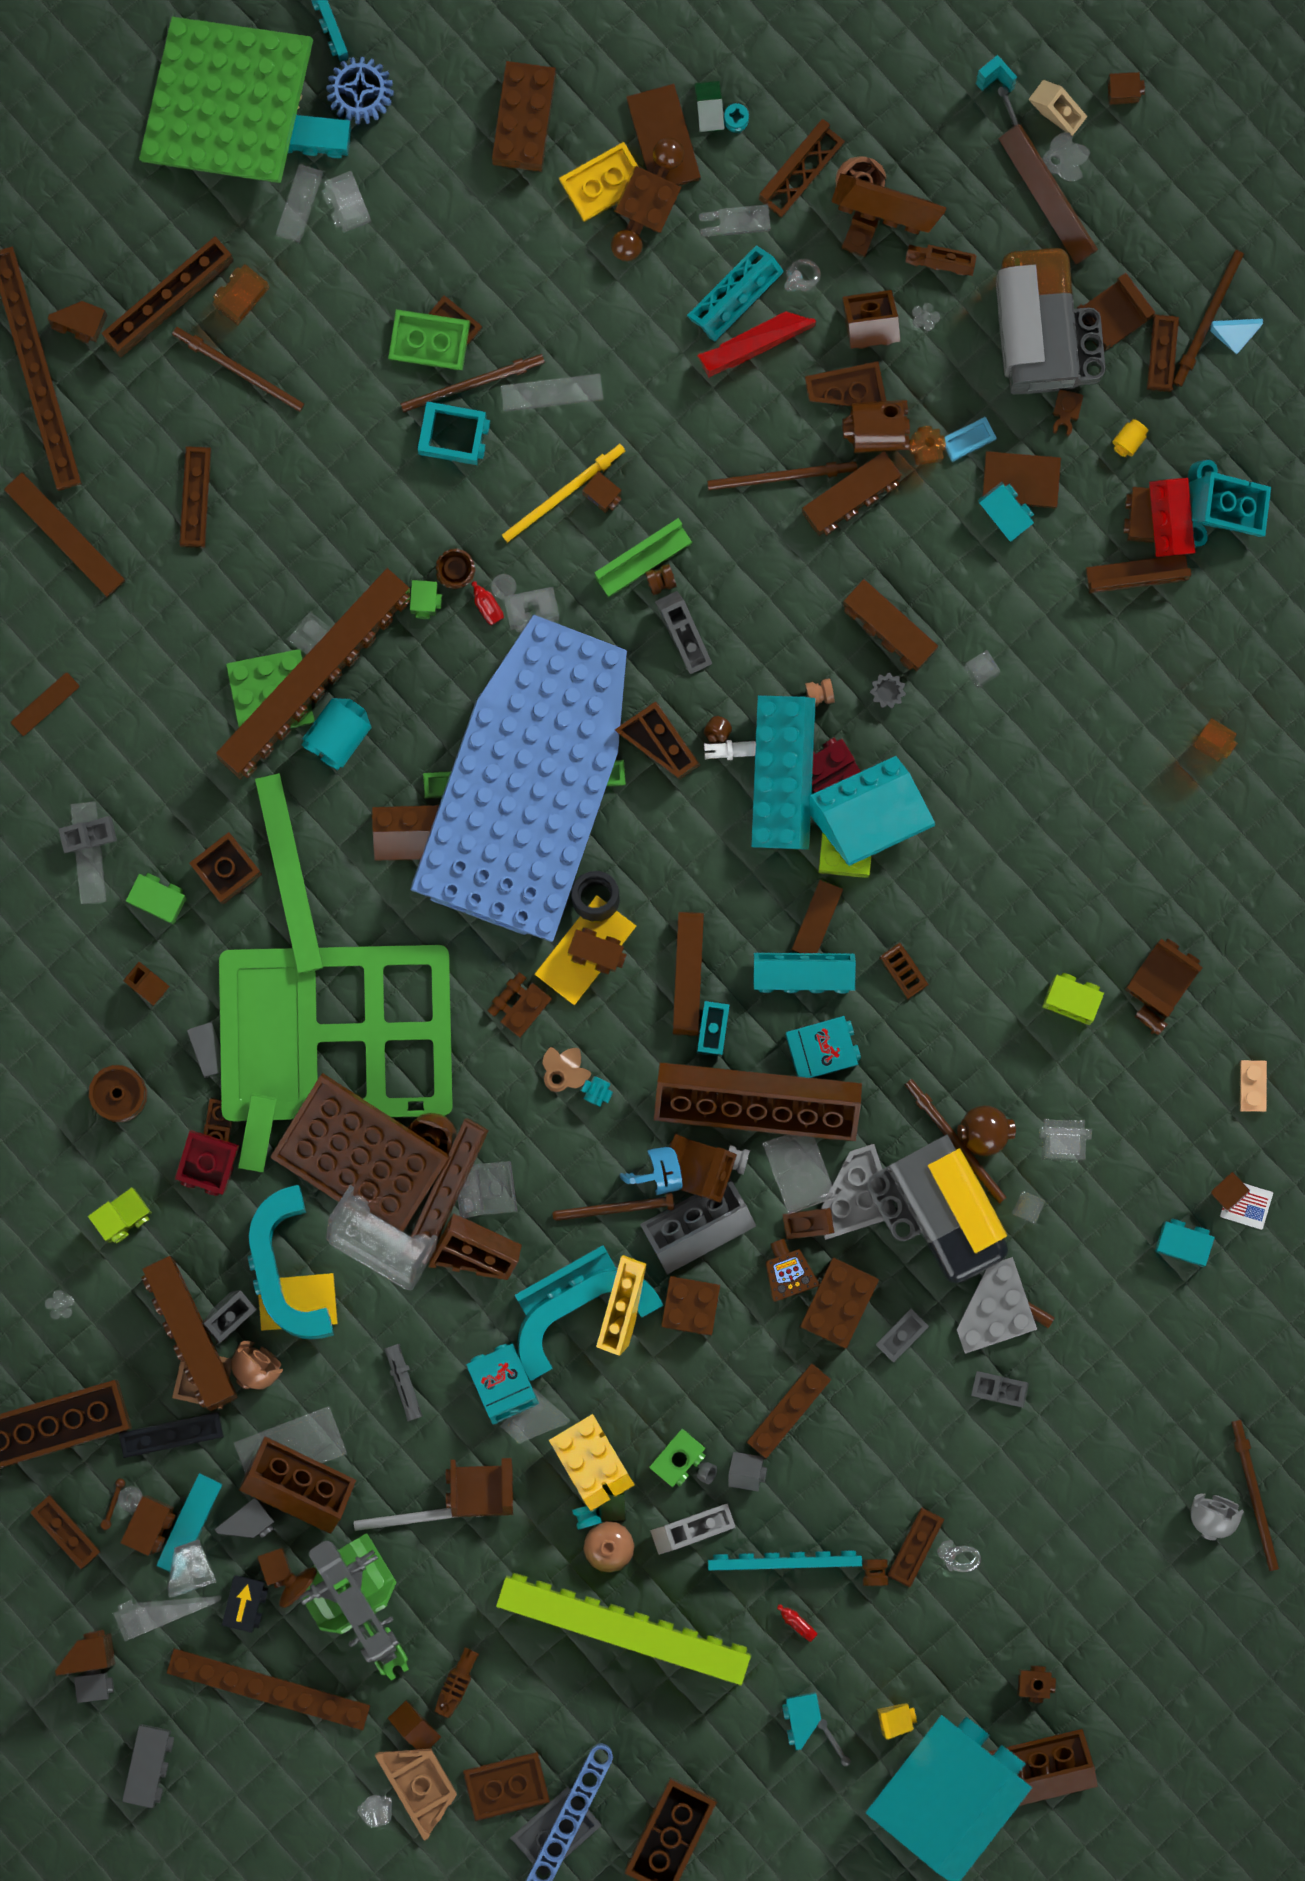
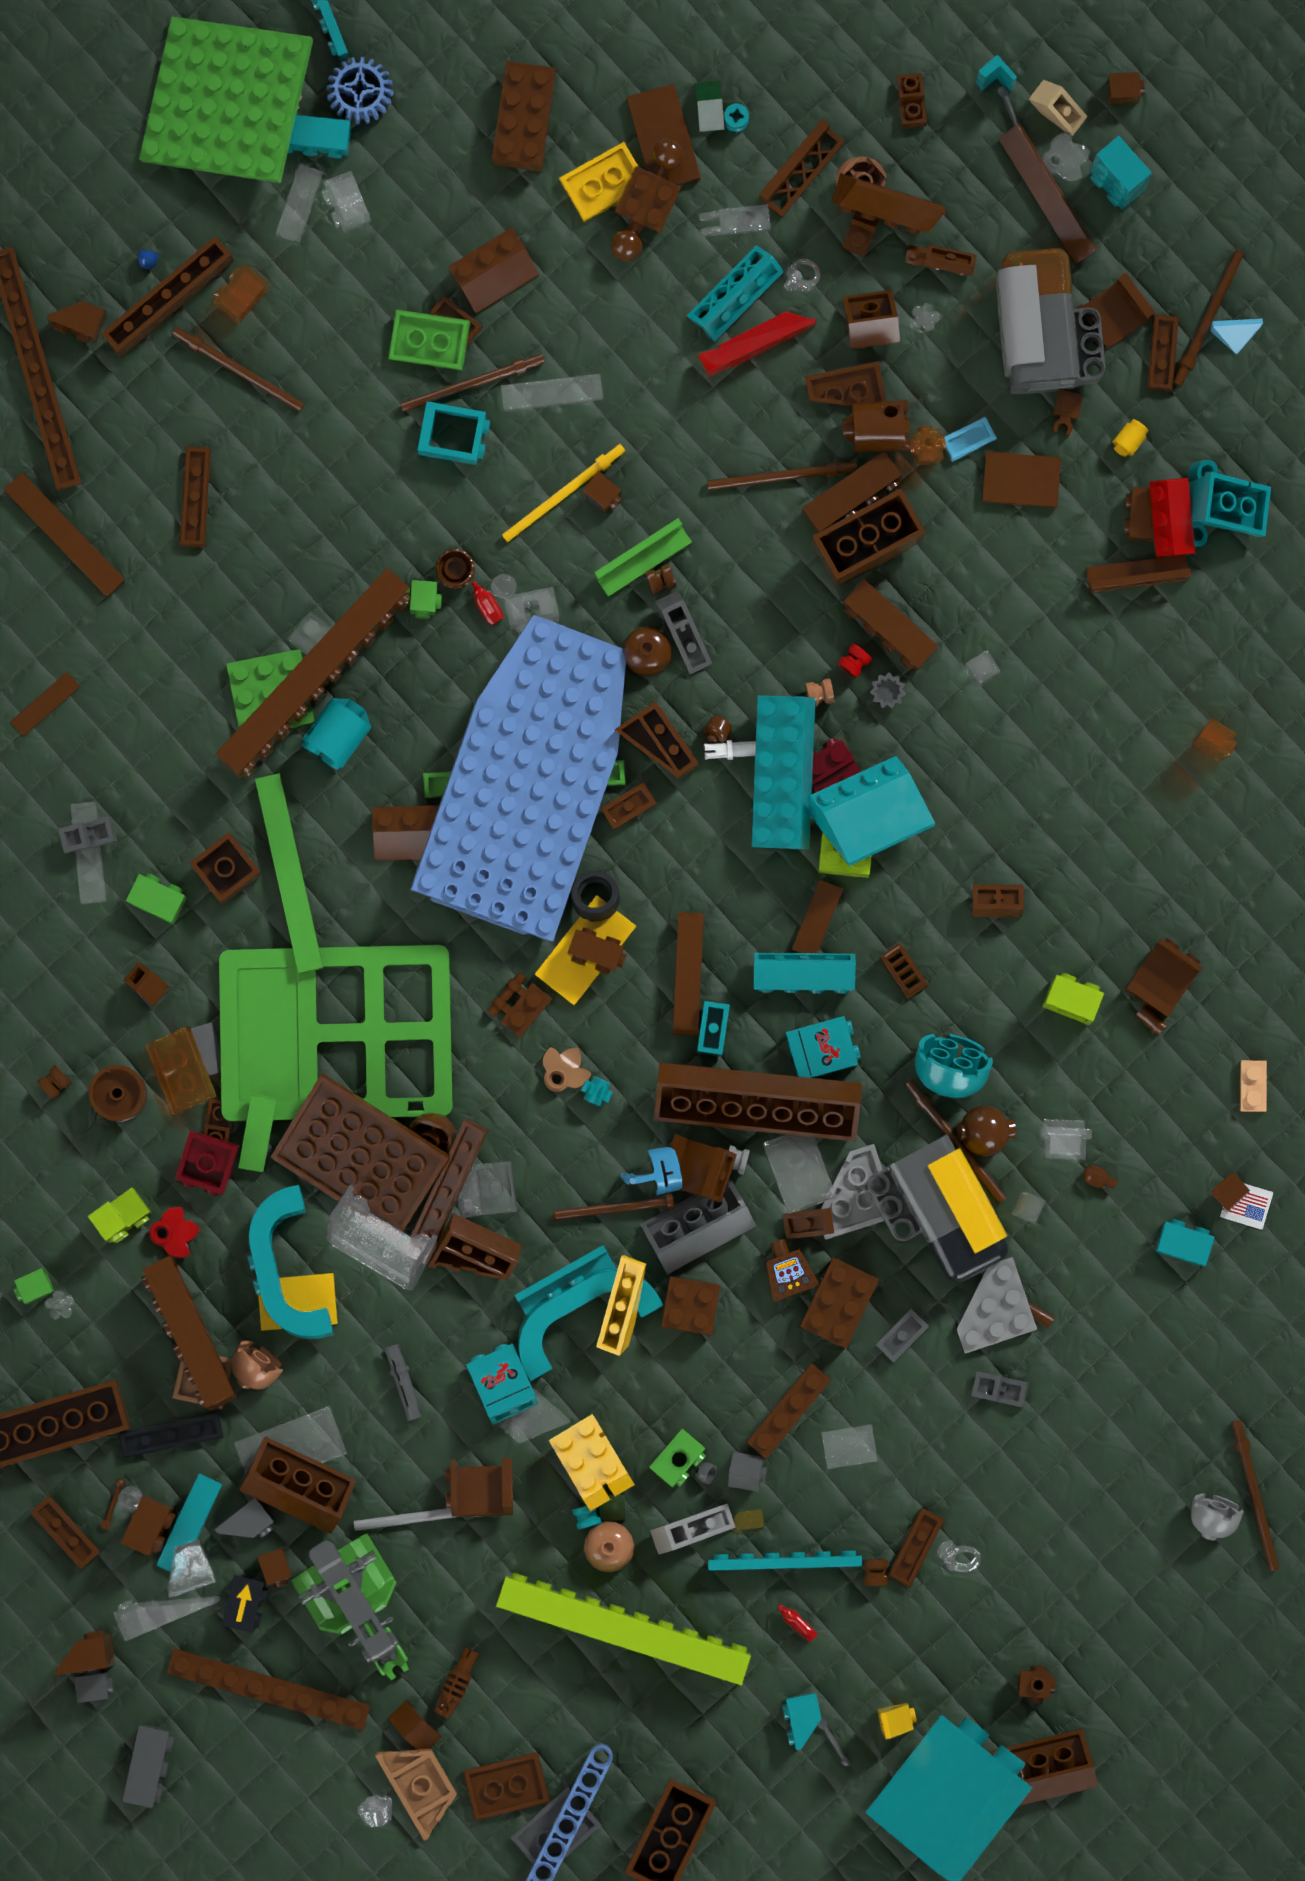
(33, 1286): none -> bright green brick
(58, 1078): none -> reddish brown wheel
(147, 259): none -> blue hinge
(178, 1232): none -> red plate
(180, 1070): none -> clear orange tile
(228, 1315): dark grey slope -> none
(296, 1586): reddish brown dish -> none
(493, 270): none -> reddish brown slope
(628, 806): none -> reddish brown plate
(647, 651): none -> reddish brown cylinder
(749, 1519): none -> clear yellow piece
(849, 1446): none -> clear plate
(854, 661): none -> red wheel
(868, 538): none -> reddish brown brick
(911, 100): none -> reddish brown slope
(950, 1075): none -> teal cylinder
(997, 901): none -> reddish brown hinge
(1007, 511): teal brick -> none
(1098, 1177): none -> reddish brown cylinder
(1120, 173): none -> teal brick

